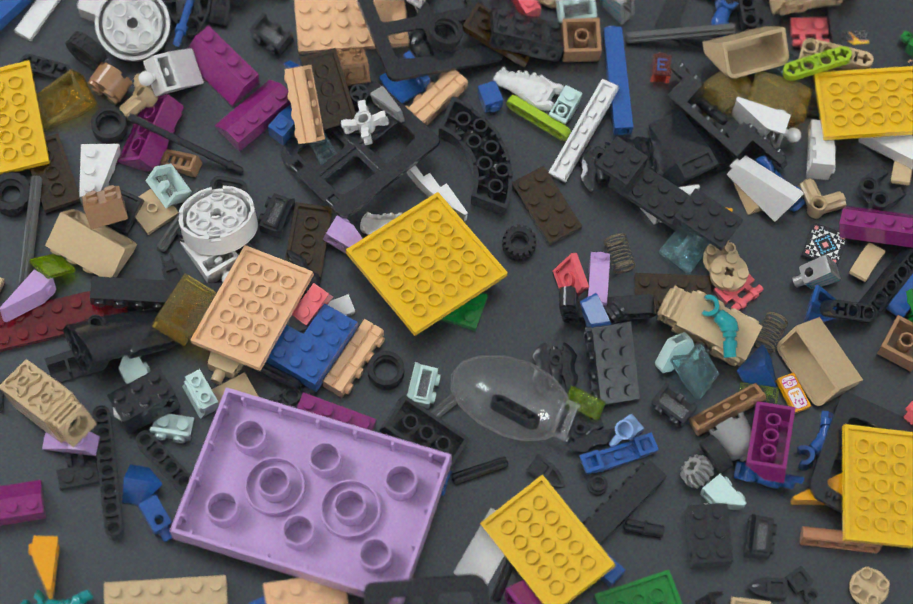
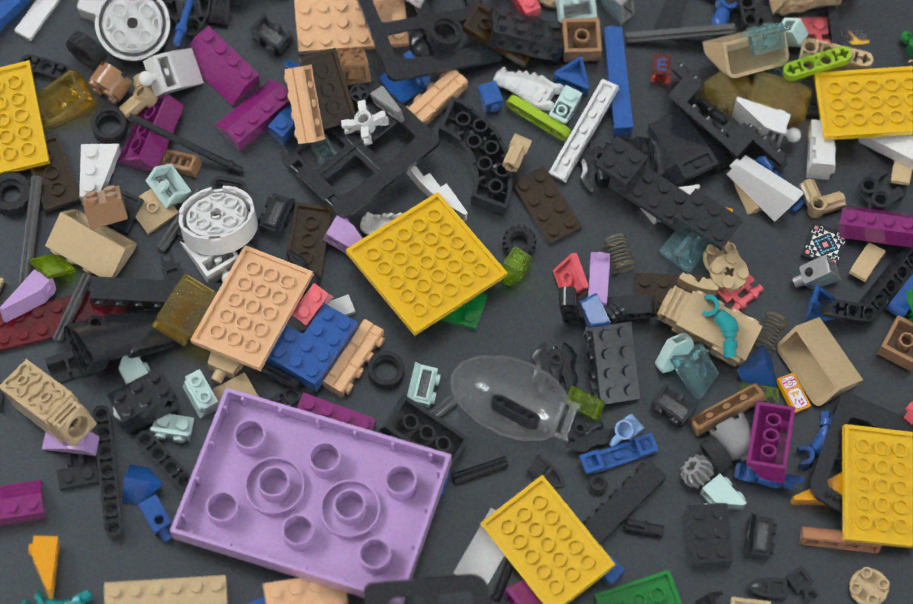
(72, 307): none -> dark grey axle
(516, 265): none -> clear neon green window
(517, 150): none -> tan piece
(574, 76): none -> blue slope
(690, 283): none -> tan slope
(767, 38): none -> clear light blue bracket
(798, 32): none -> light aqua slope

